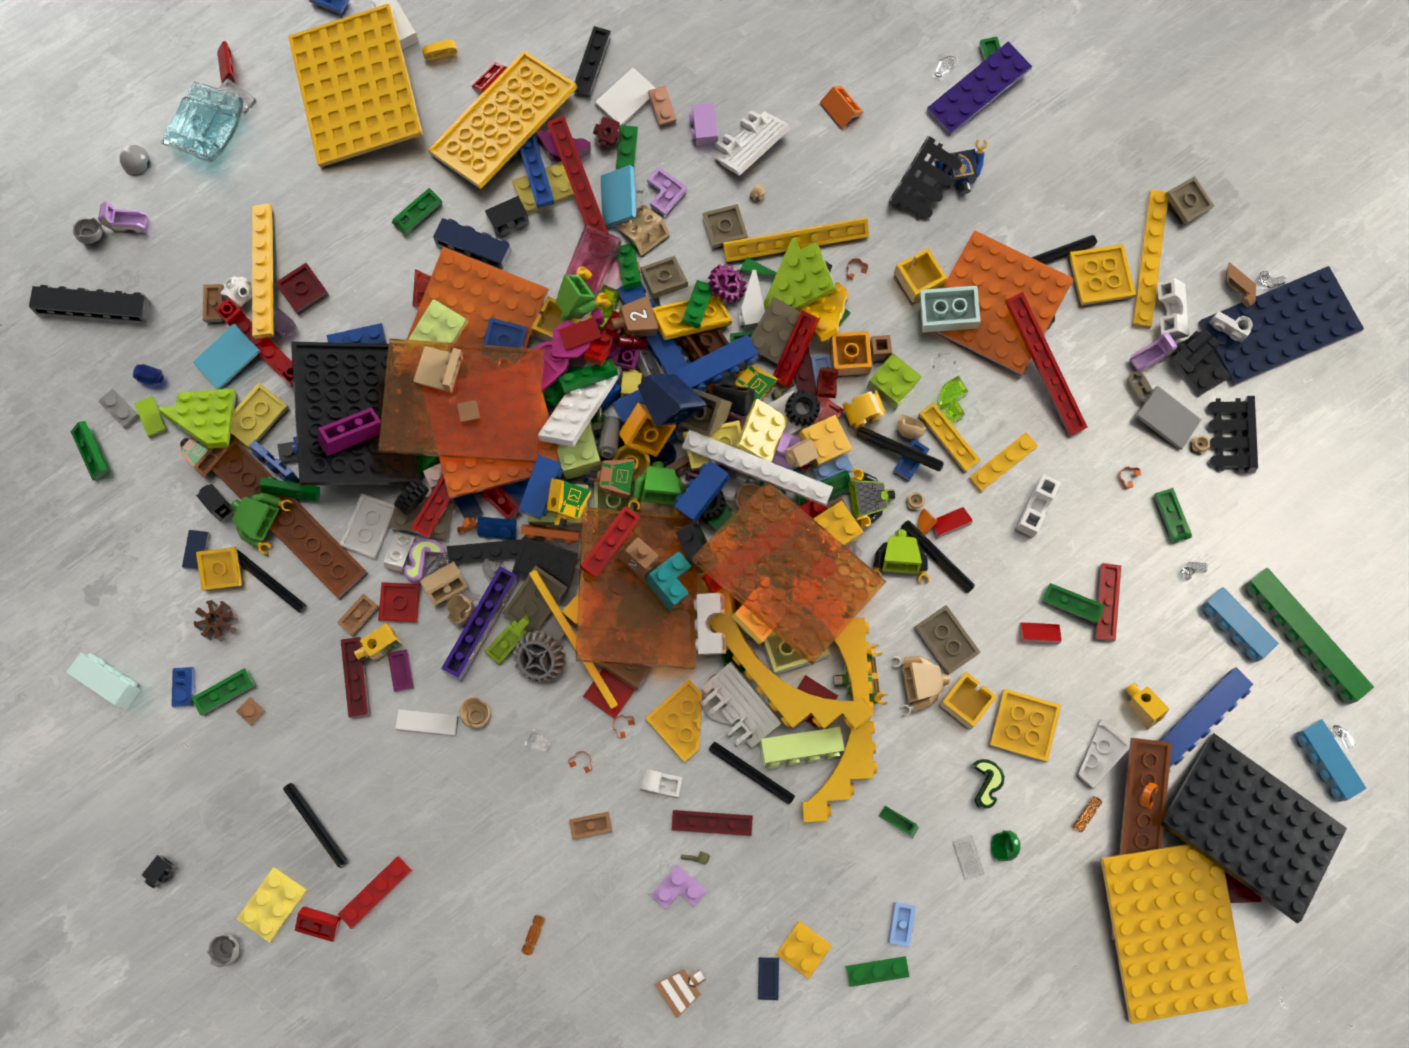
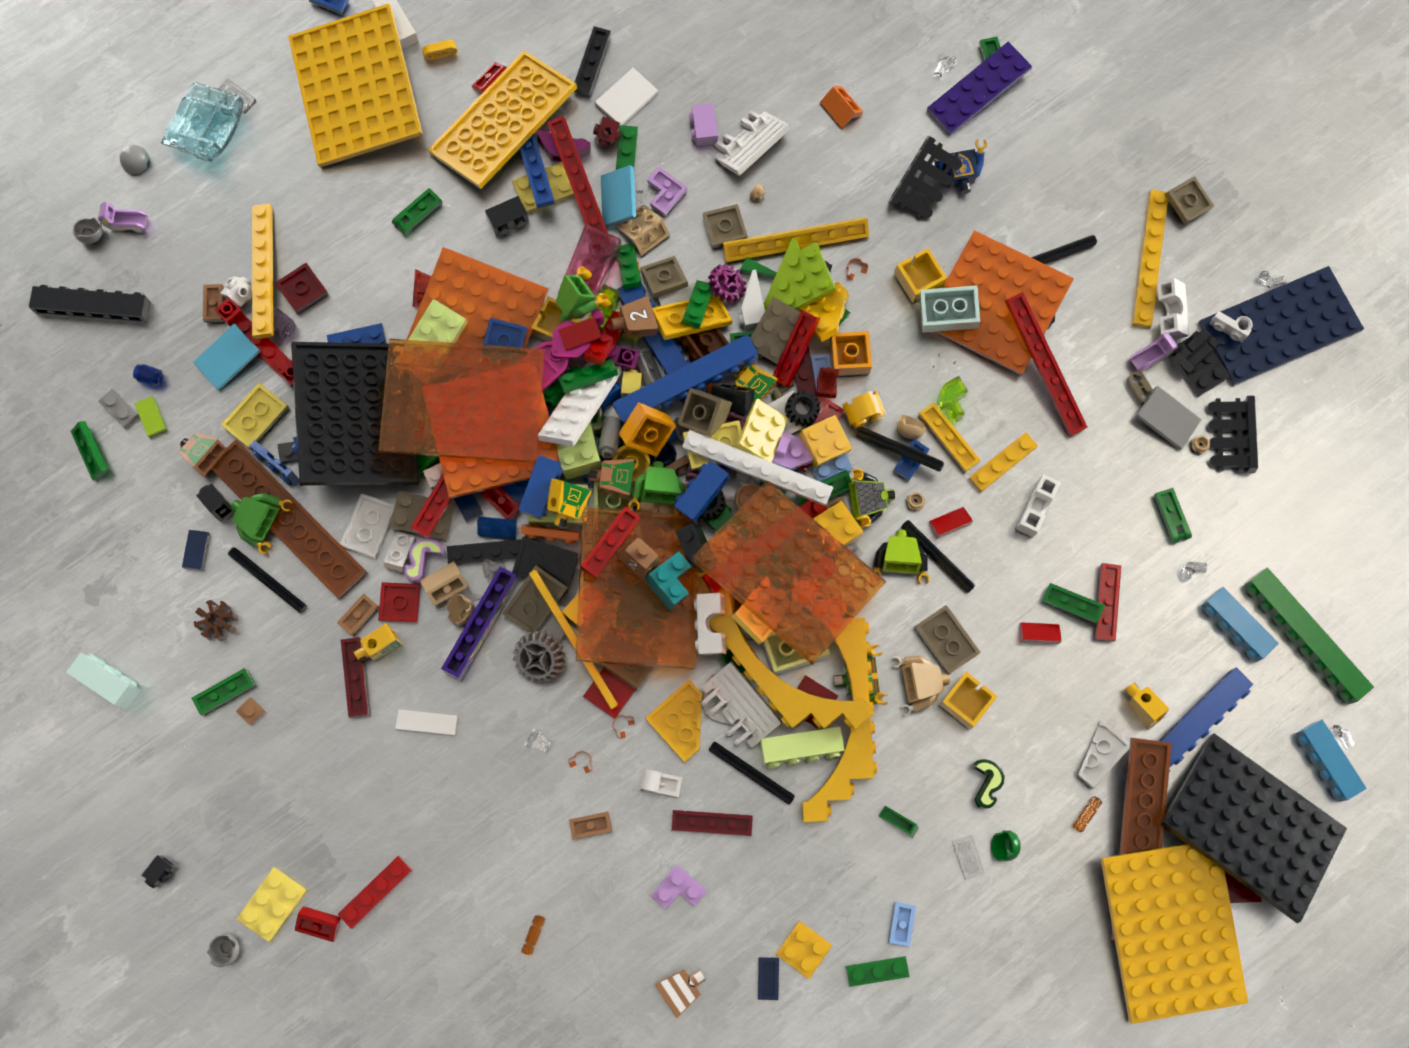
(182, 687): blue plate -> none
(204, 415): lime wing -> none
(219, 568): yellow plate -> none
(225, 62): red slope -> none
(289, 488): green plate -> none
(315, 825): black axle -> none
(349, 431): magenta brick -> none
(400, 670): magenta tile -> none
(411, 496): black tyre -> none
(438, 368): tan bracket -> none
(439, 562): clear arm -> none
(468, 411): medium nougat tile -> none
(468, 524): orange piece -> none
(472, 243): dark blue brick -> none
(474, 712): tan hair -> none
(507, 640): lime hinge -> none
(629, 342): dark red pin -> none
(662, 105): nougat plate -> none
(669, 399): dark blue slope -> none
(702, 858): olive hand -> none
(801, 453): tan brick -> none
(880, 348): medium nougat brick -> none
(894, 381): lime brick -> none
(926, 521): orange tile -> none
(1025, 725): yellow plate -> none
(1102, 274): yellow plate -> none
(1130, 484): orange piece -> none
(1147, 793): orange piece -> none
(1242, 284): medium nougat piece -> none

